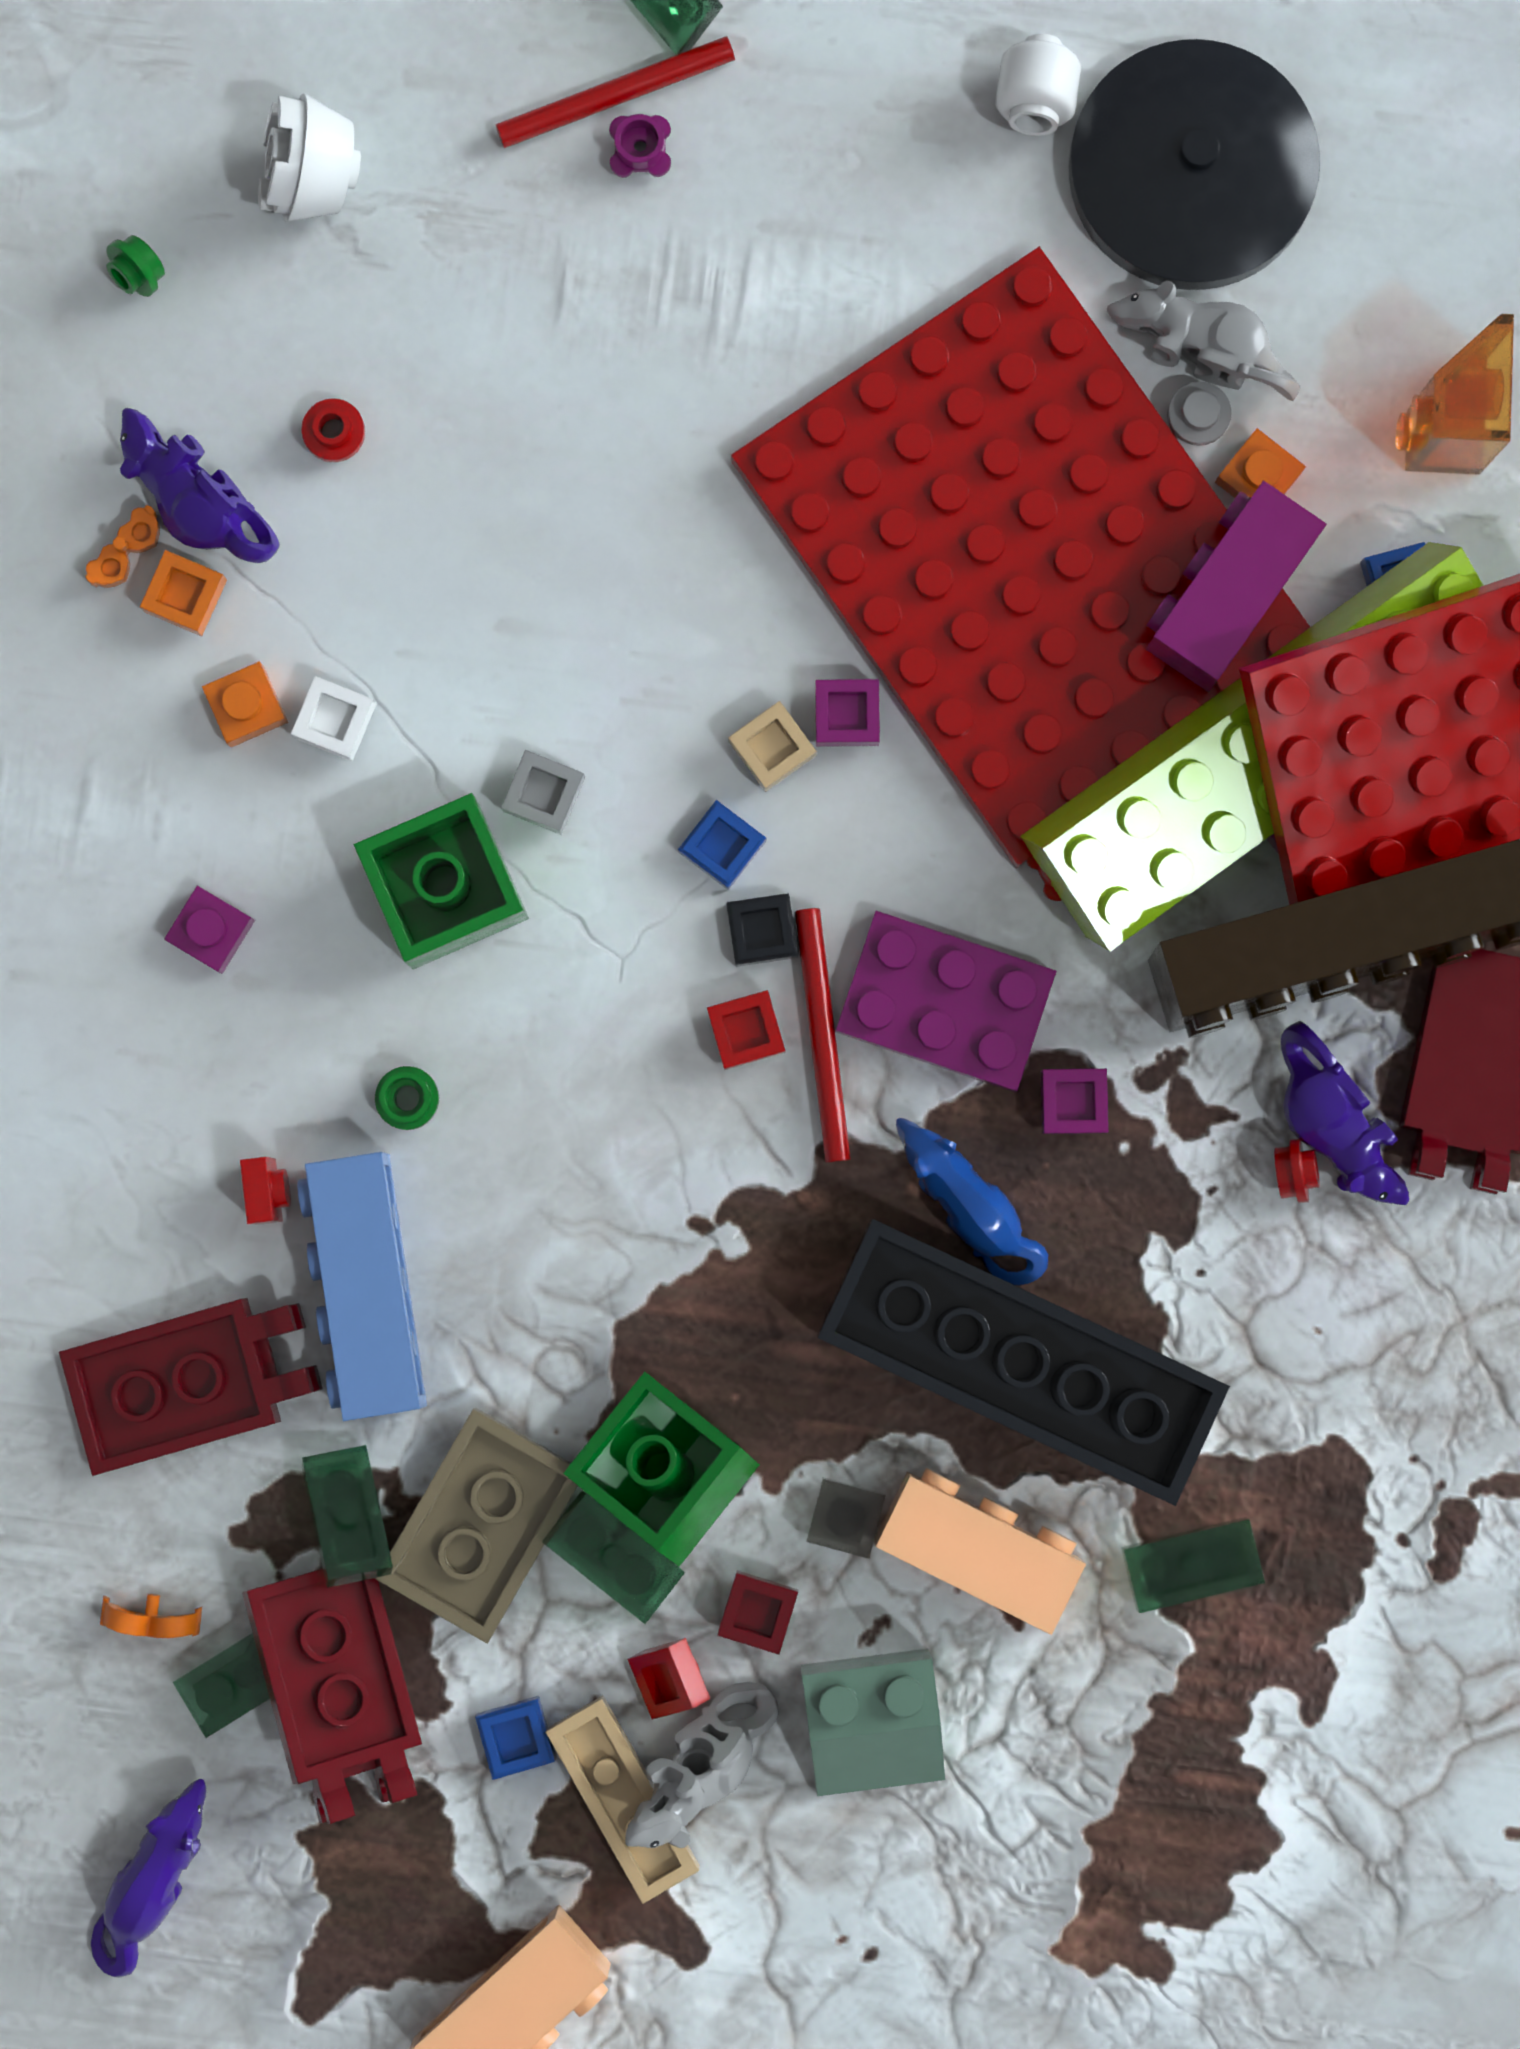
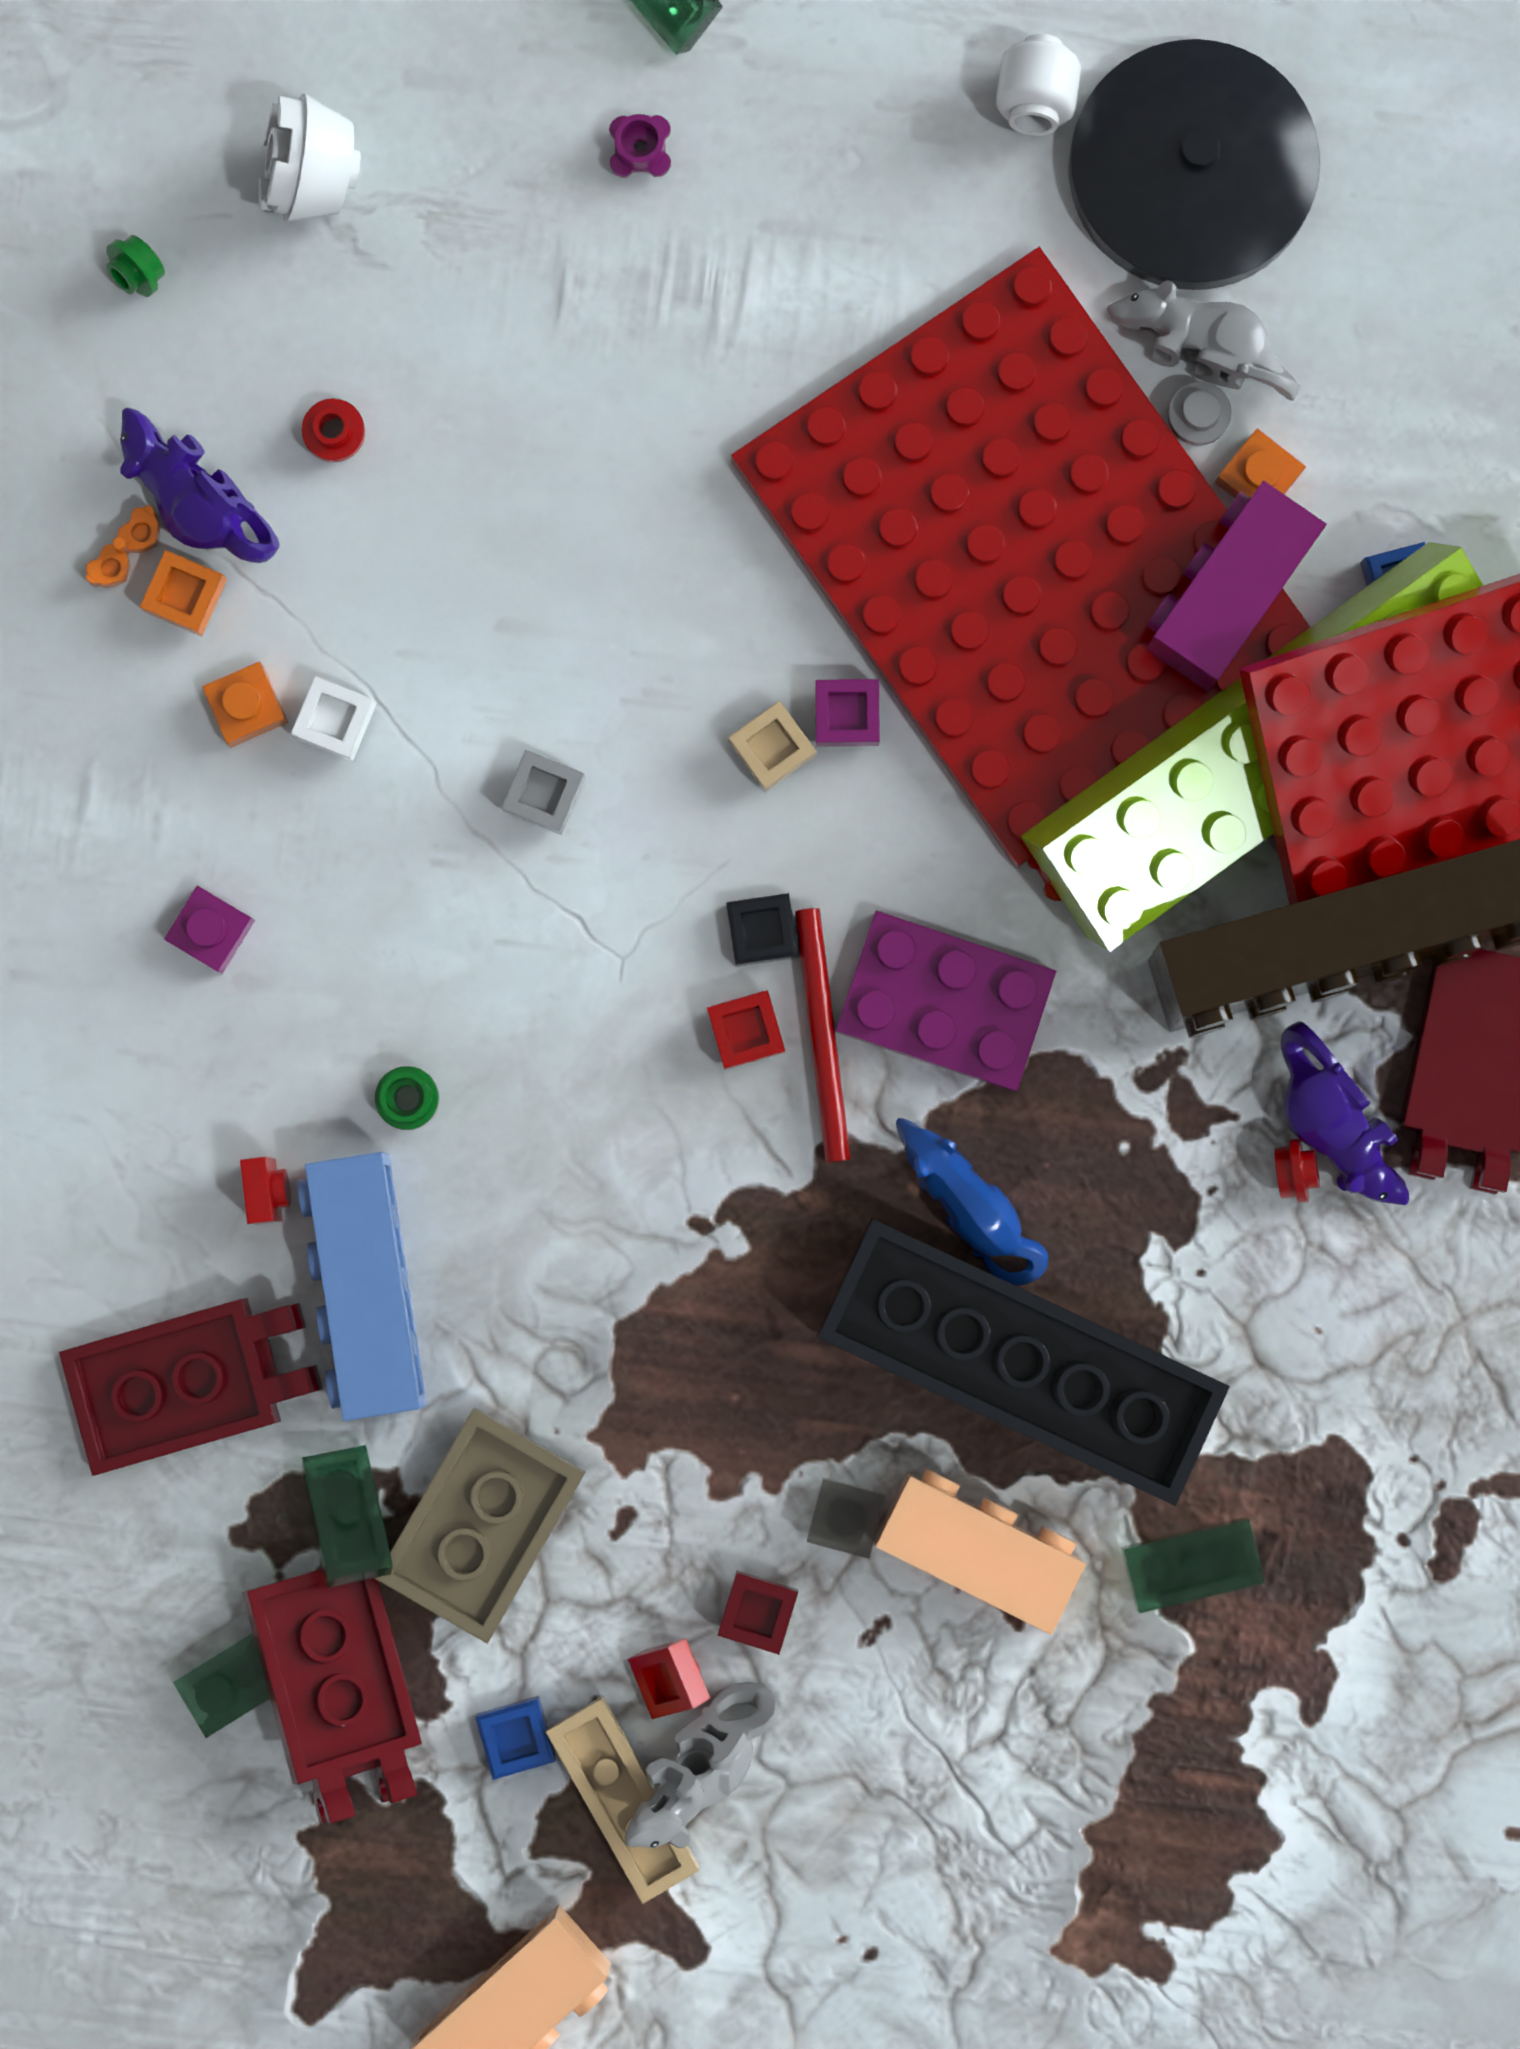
(149, 1882): dark purple animal -> none
(150, 1623): orange piece -> none
(441, 881): green brick -> none
(613, 1557): clear green plate -> none
(615, 92): red bar -> none
(661, 1469): green slope -> none
(722, 845): blue tile -> none
(873, 1722): sand green slope -> none
(1074, 1101): magenta plate -> none
(1464, 408): clear orange slope -> none

